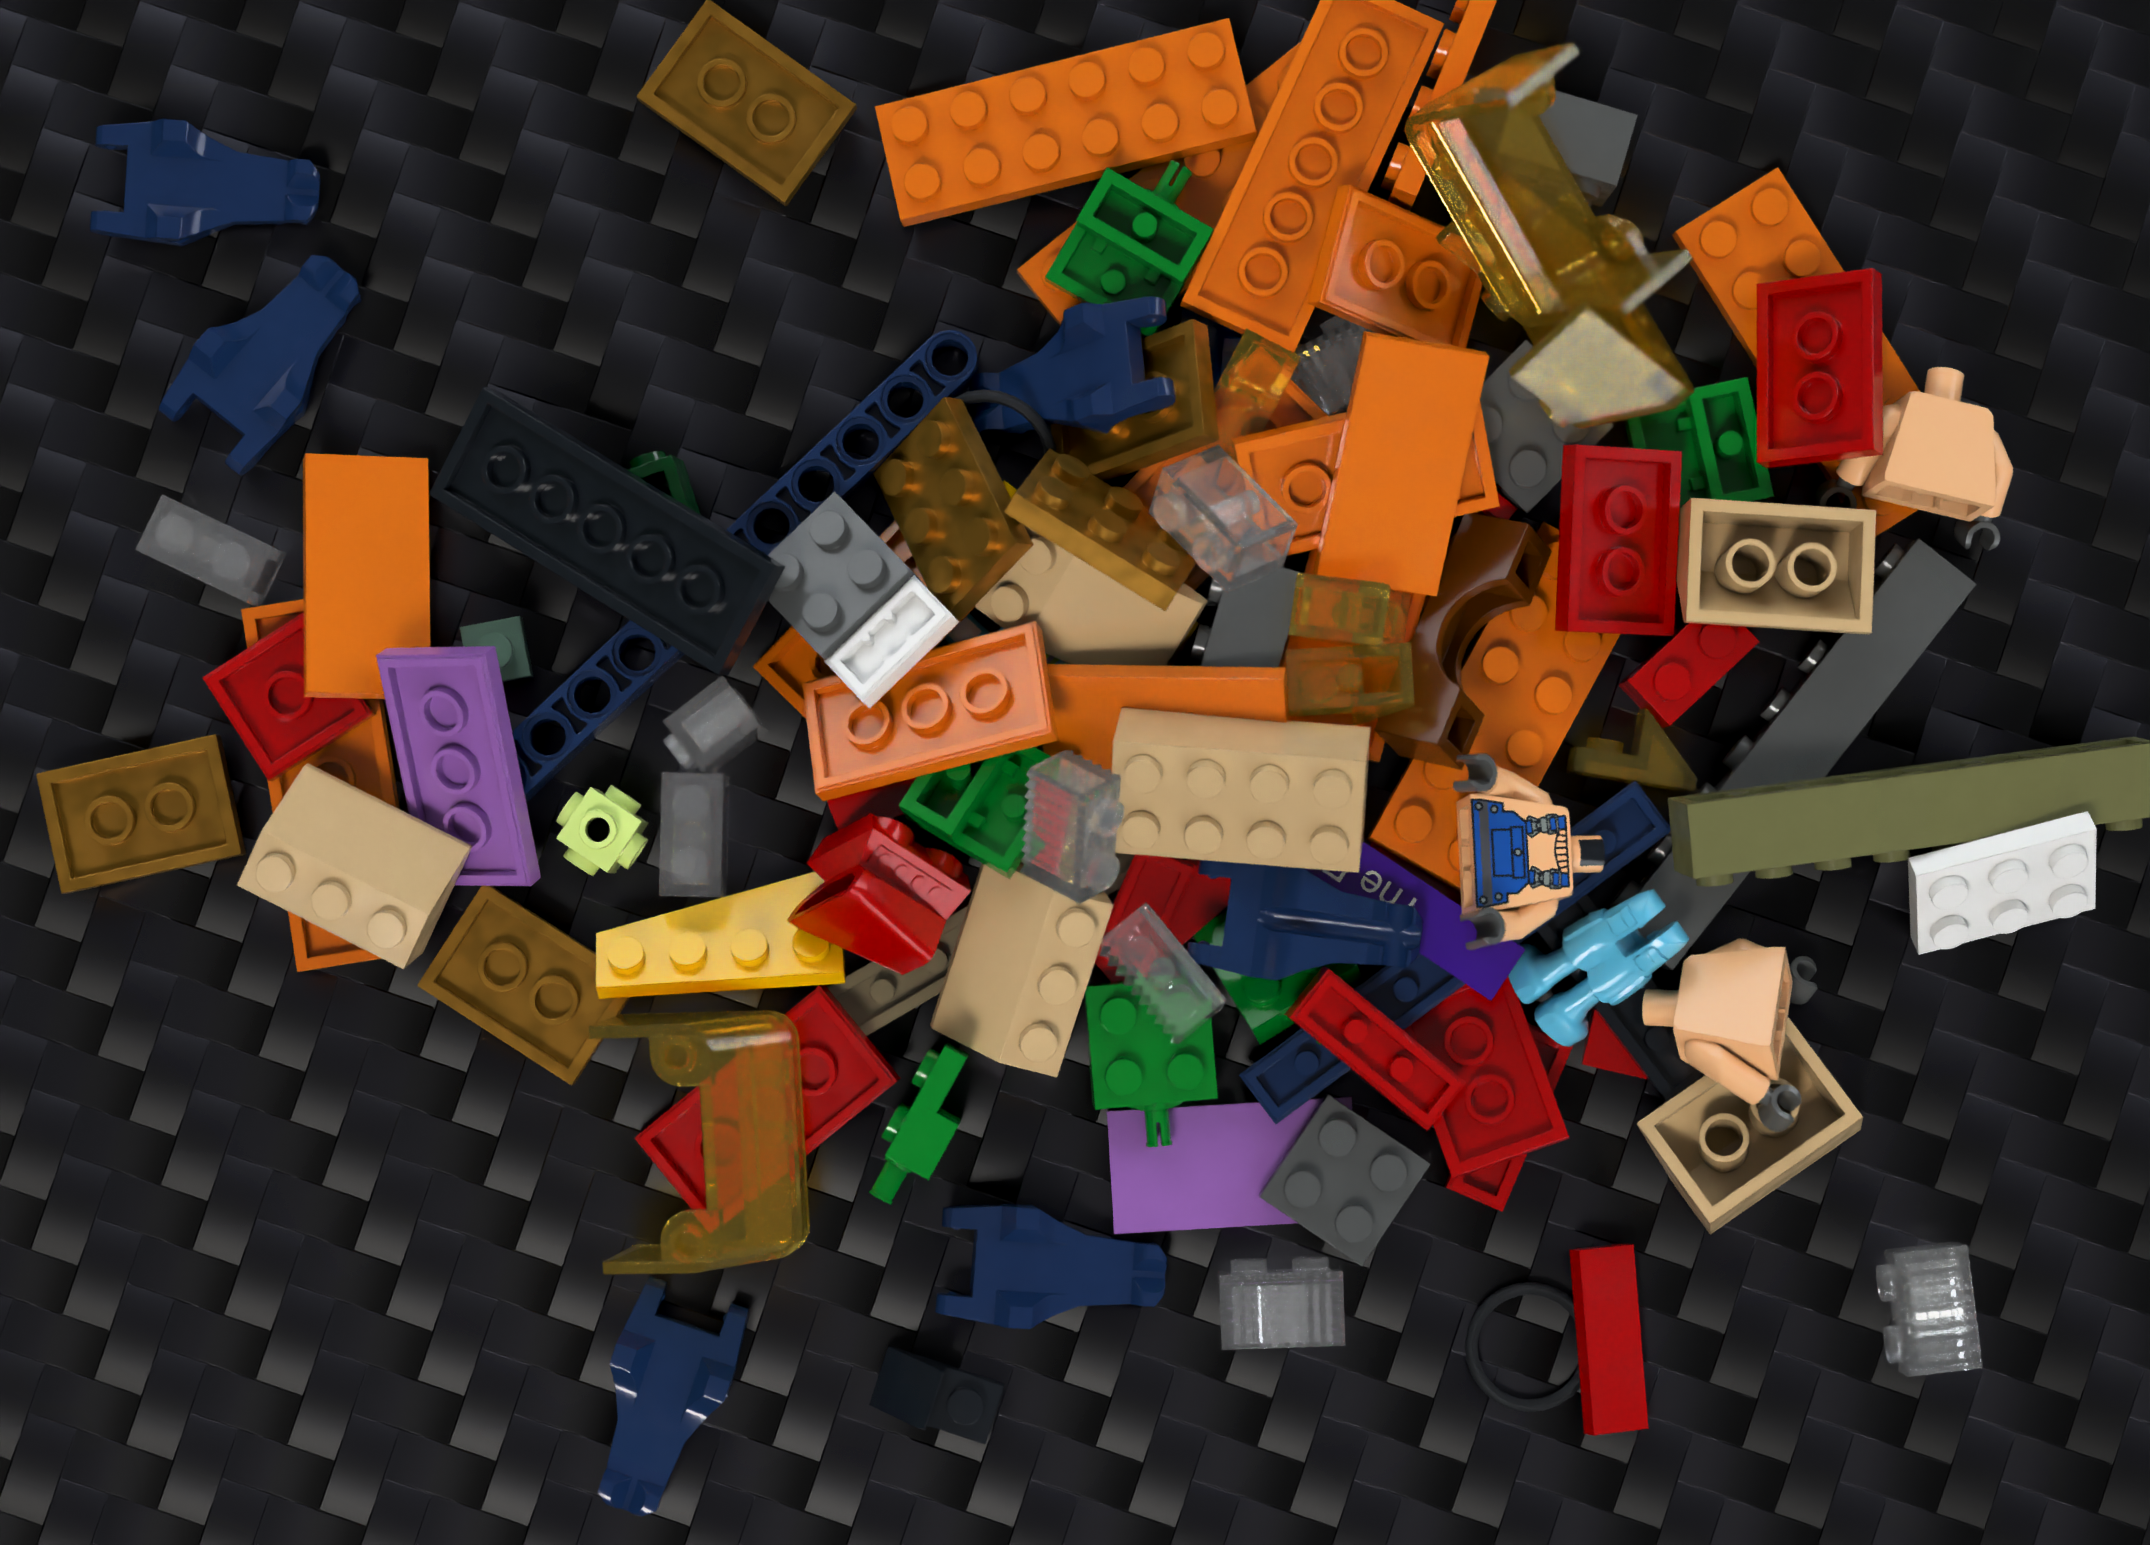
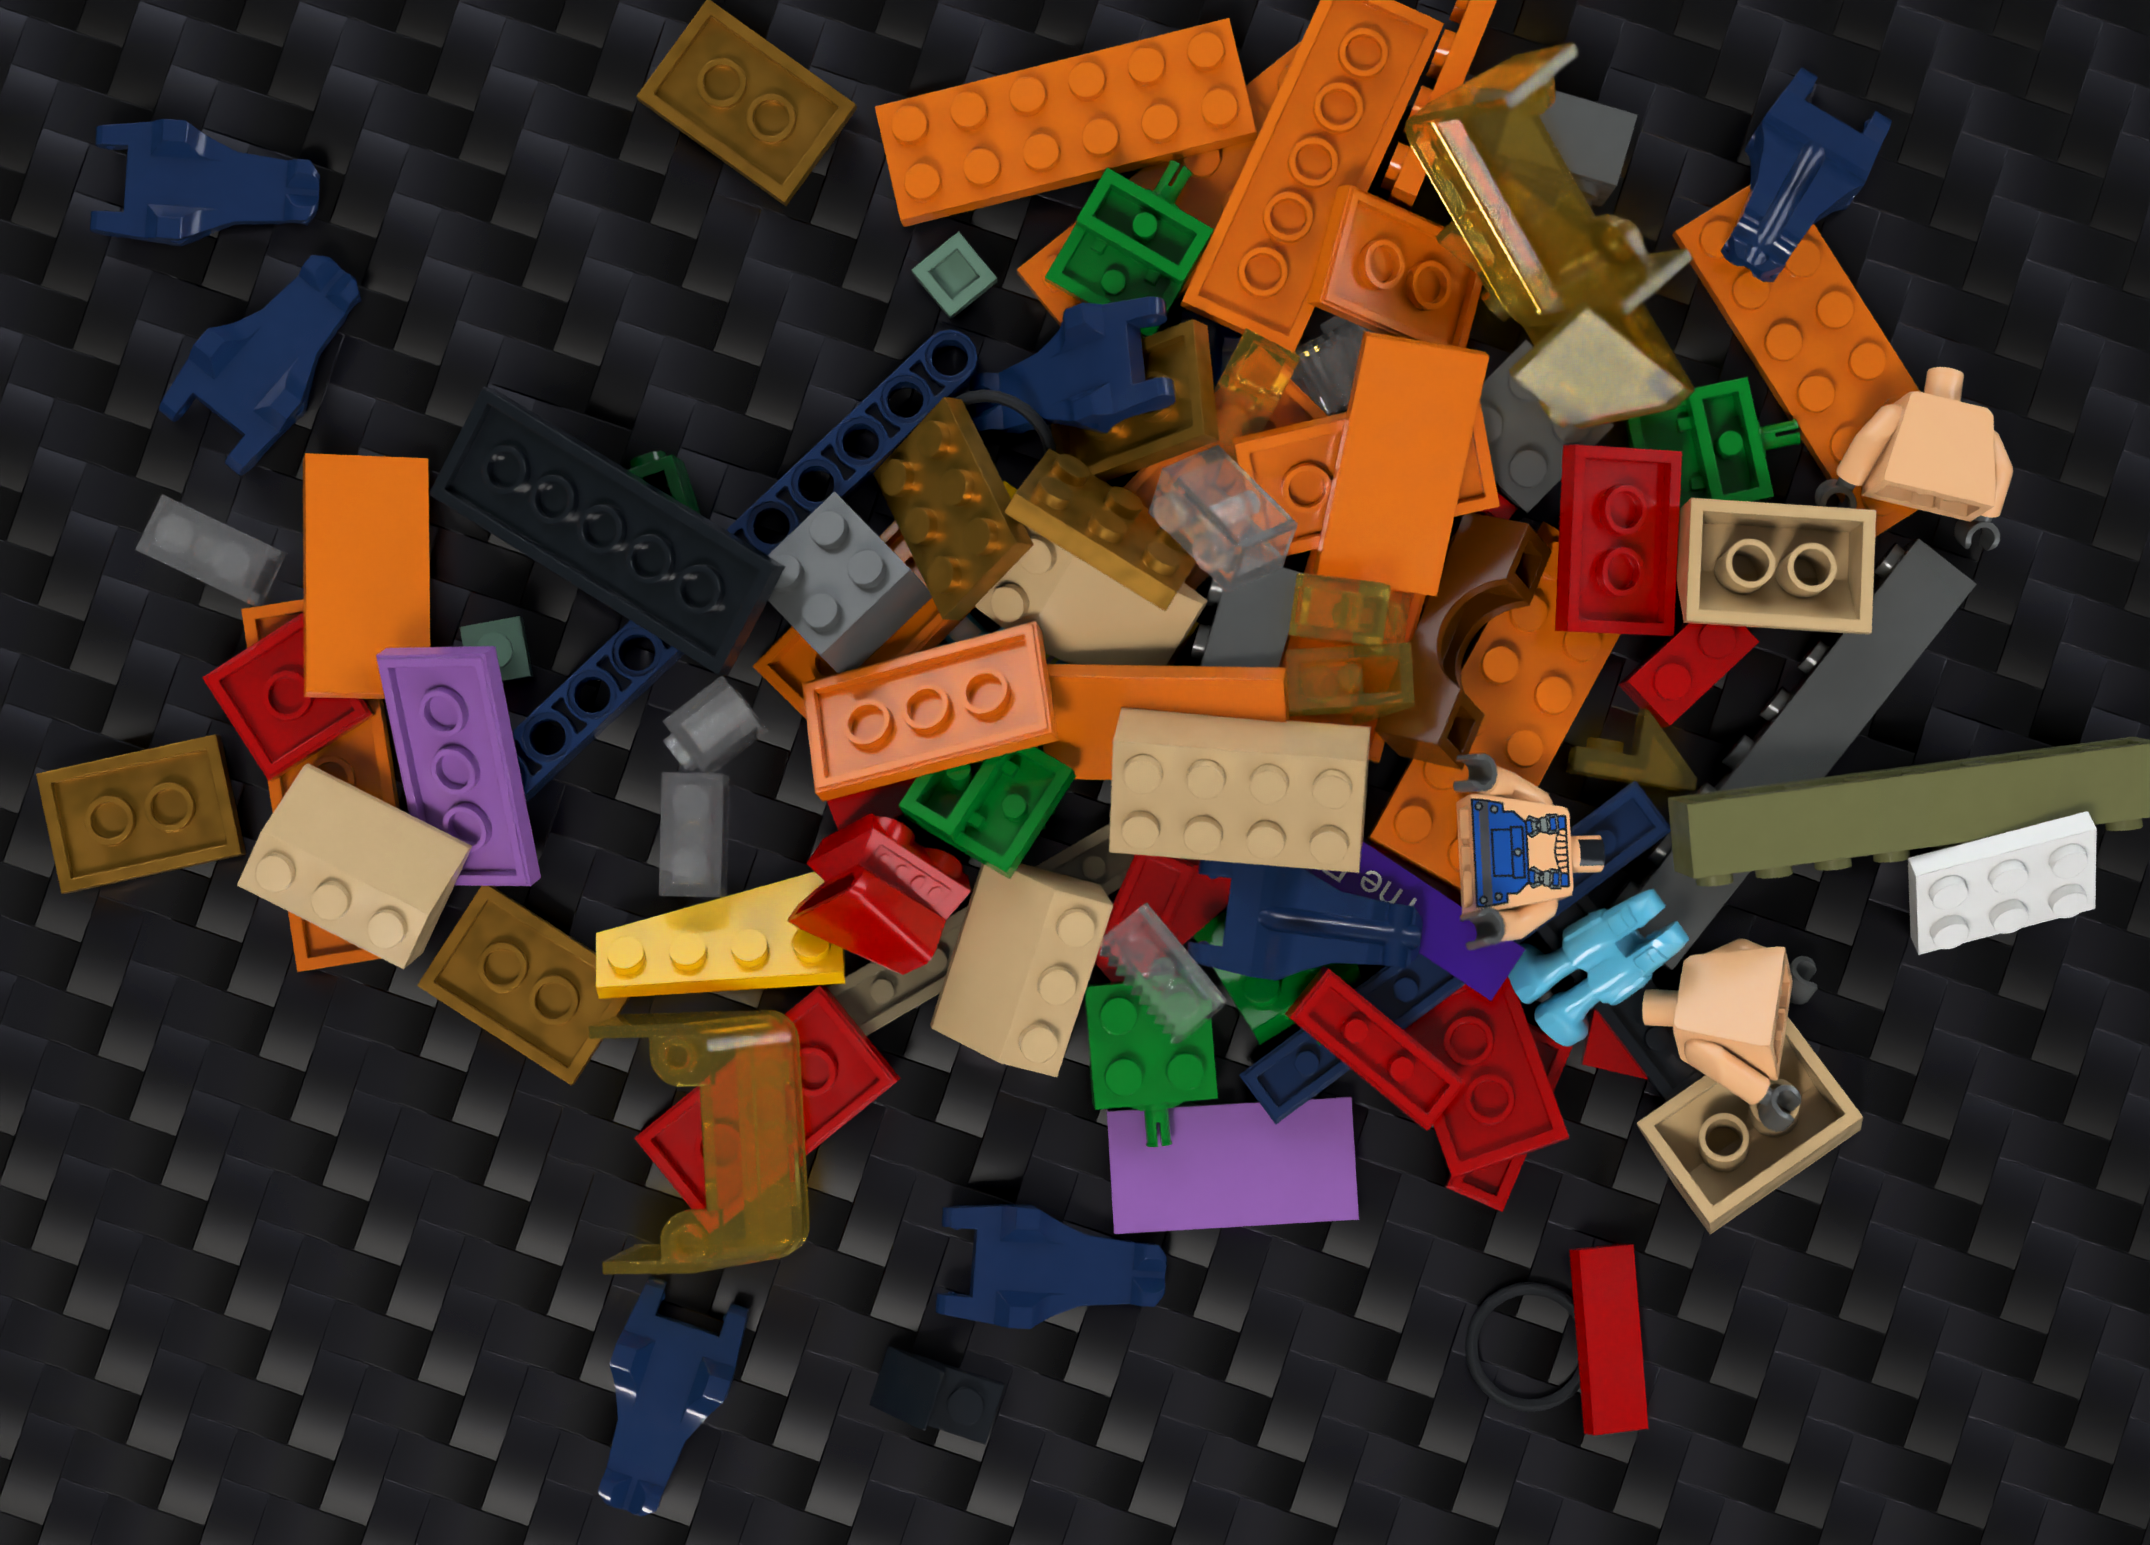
(624, 839): yellowish green brick -> none
(891, 641): white plate -> none
(925, 1129): green plate -> none
(954, 275): none -> sand green plate
(1072, 826): clear brick -> none
(1281, 1305): clear brick -> none
(1344, 1180): dark grey plate -> none
(1799, 174): none -> dark blue animal
(1819, 368): red plate -> none
(1930, 1309): clear brick -> none

